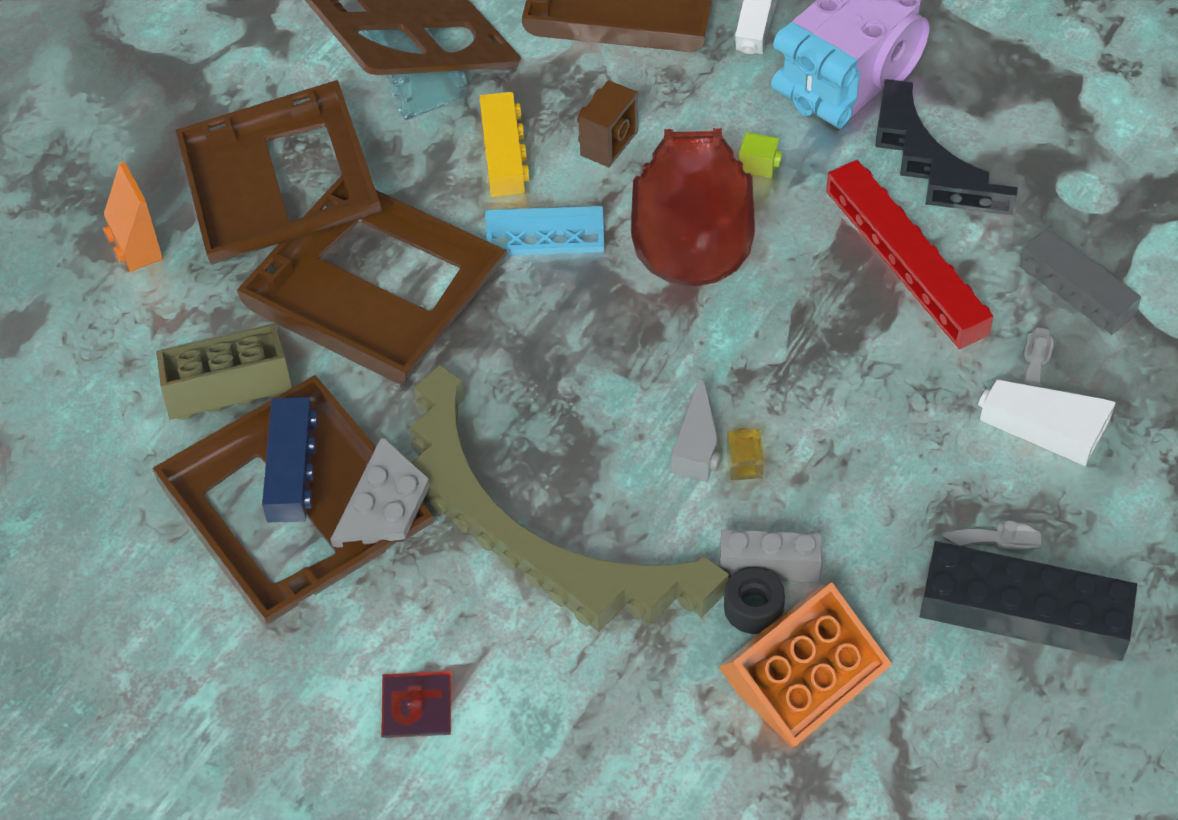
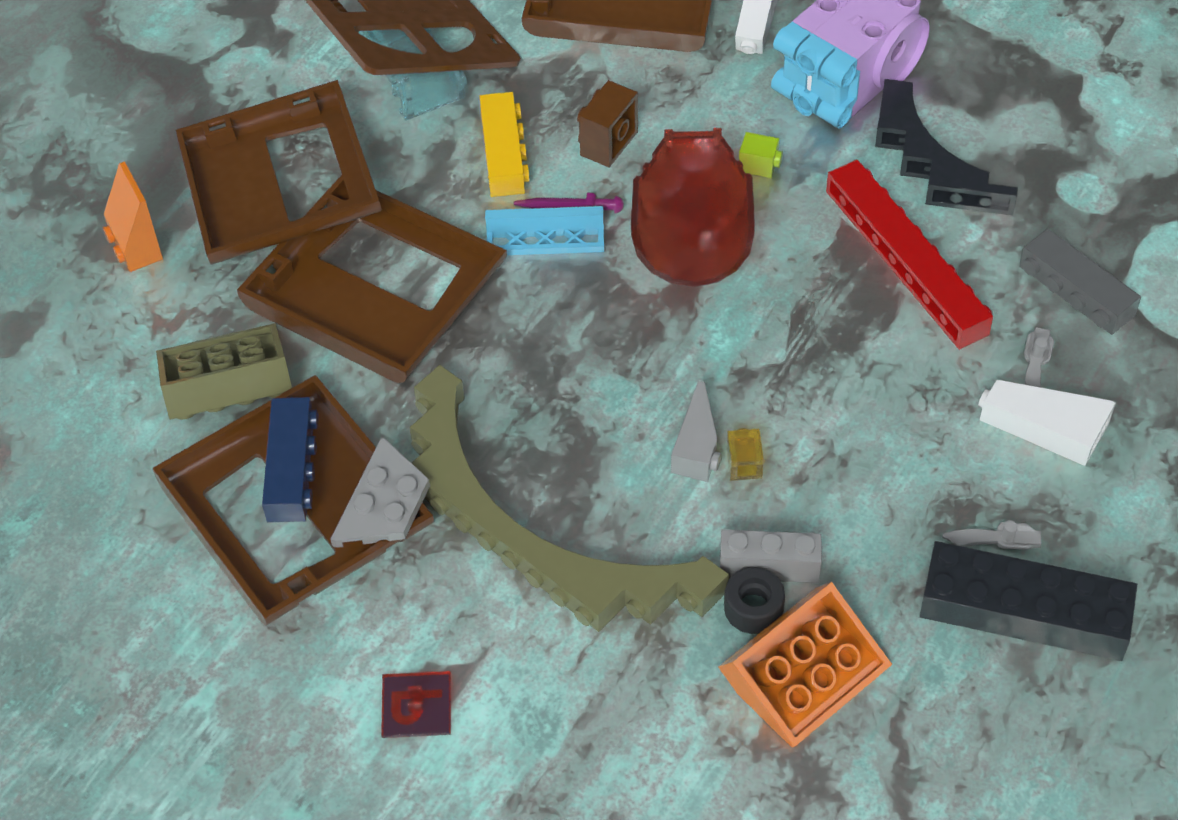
(608, 204): none -> magenta sword

